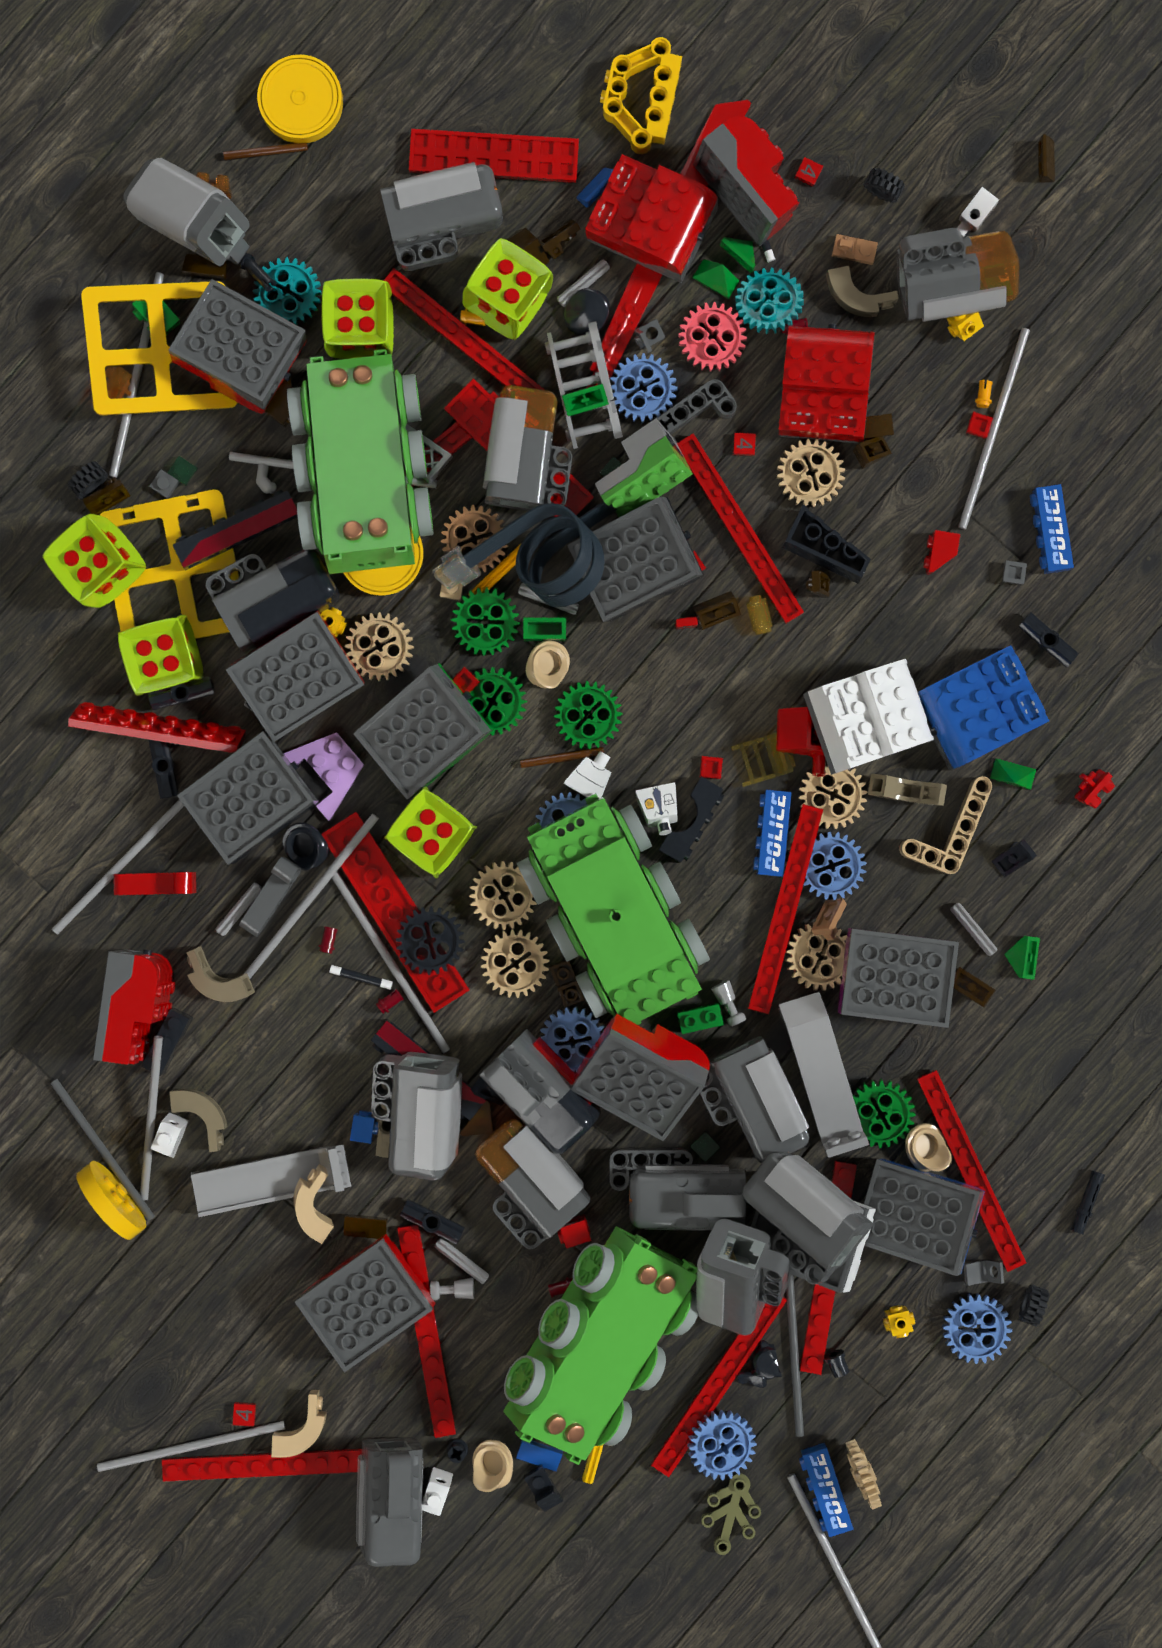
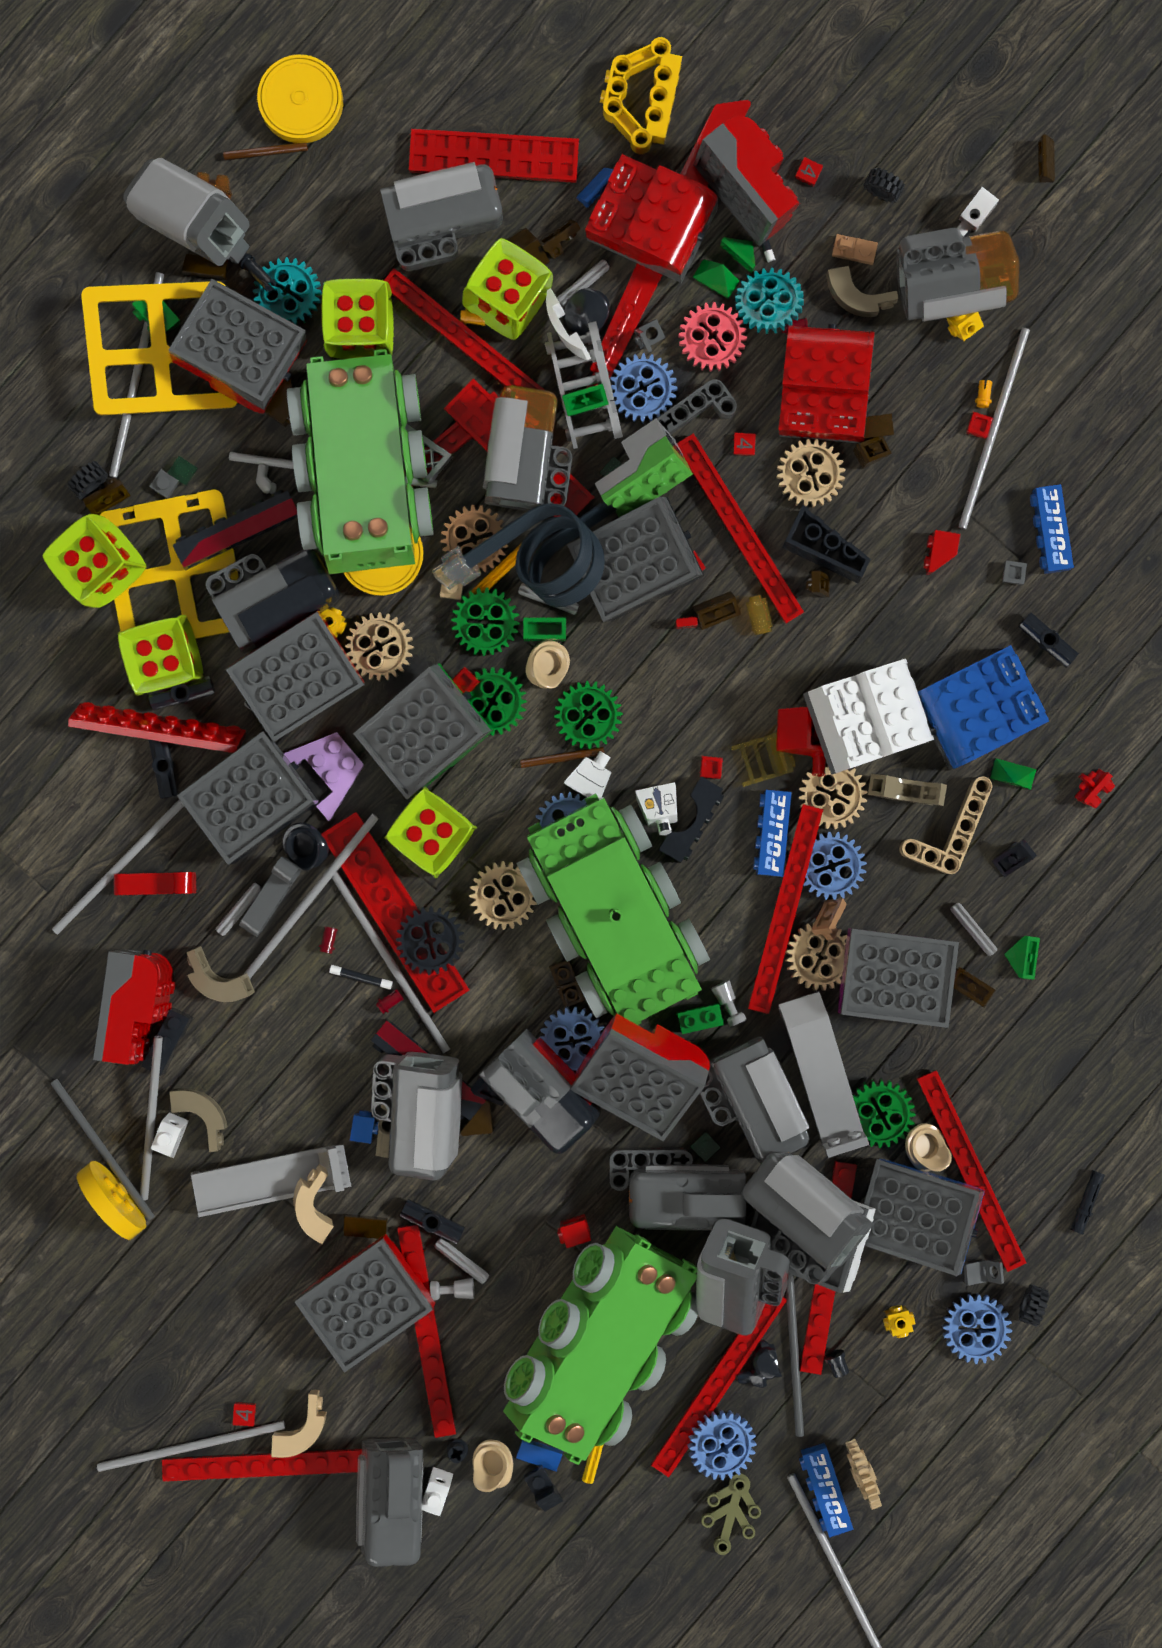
(118, 382): clear orange hips -> none
(504, 947): tan gear -> none
(534, 1181): piece -> none
(559, 1287): dark red pin -> none
(573, 341): none -> white slope

